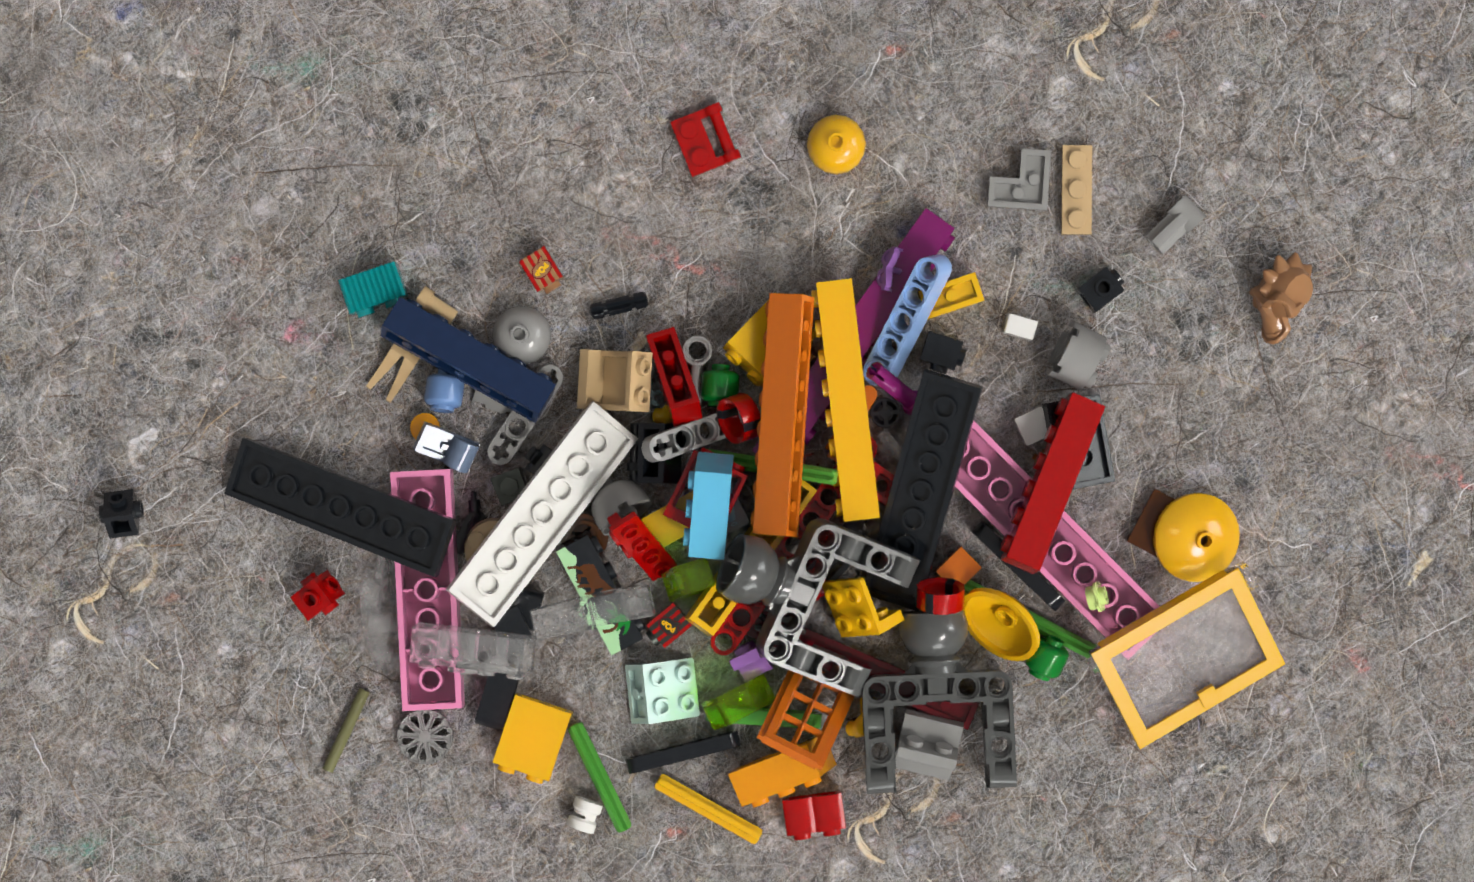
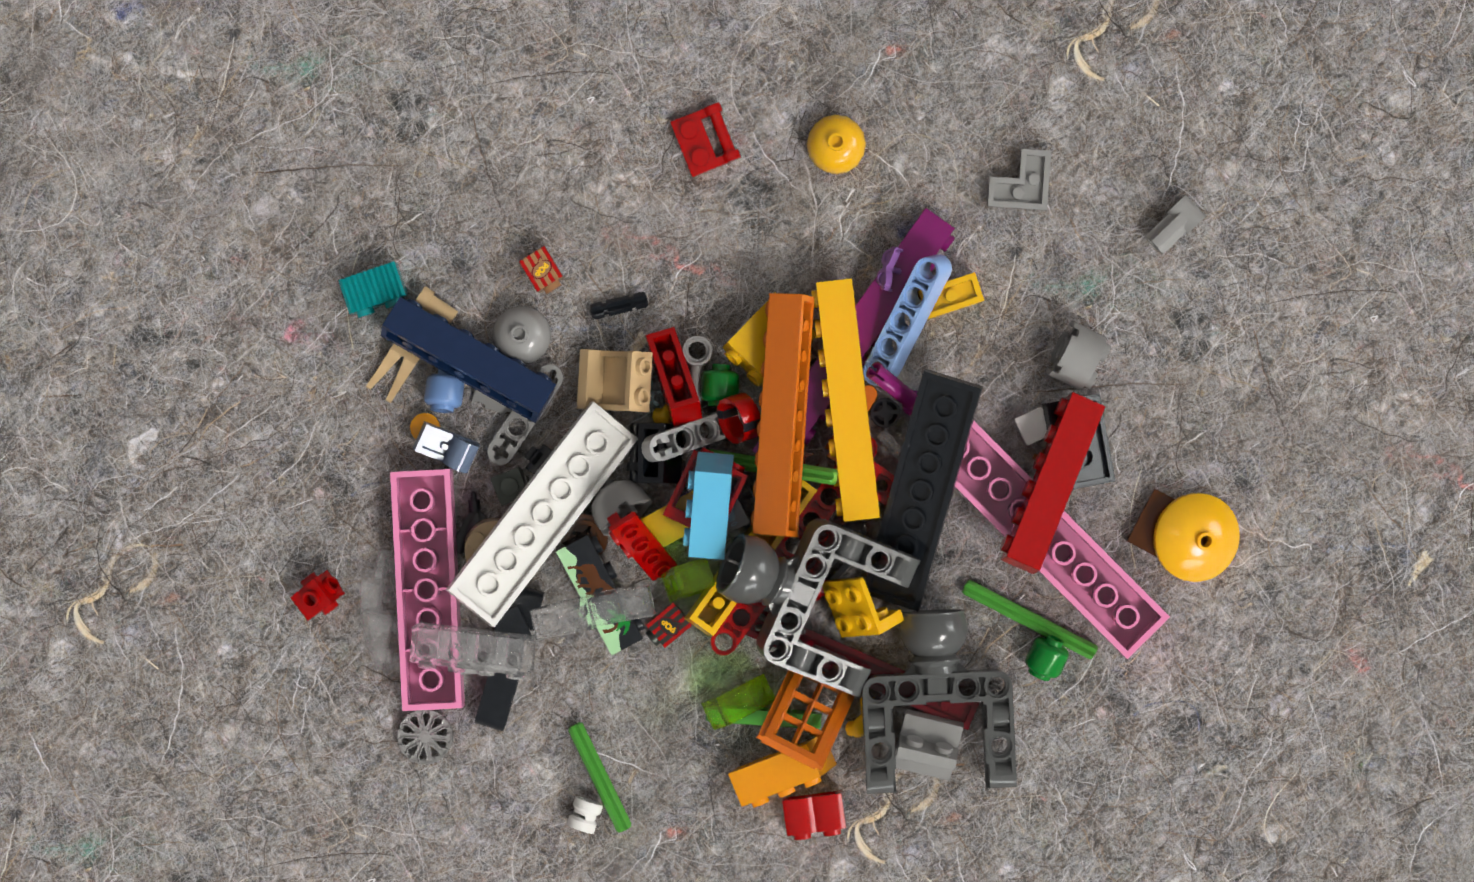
(121, 513): black brick -> none
(340, 507): black plate -> none
(346, 730): olive bar -> none
(532, 738): yellow panel -> none
(662, 691): light aqua bracket -> none
(683, 752): black beam -> none
(708, 809): yellow axle -> none
(749, 661): medium lavender plate -> none
(940, 596): red piece -> none
(942, 352): black brick -> none
(958, 566): orange brick -> none
(1001, 624): yellow dish -> none
(1019, 327): white piece -> none
(1033, 581): black beam -> none
(1076, 190): tan plate -> none
(1096, 596): yellowish green plate -> none
(1101, 289): black brick -> none
(1187, 655): door -> none
(1282, 295): medium nougat head -> none

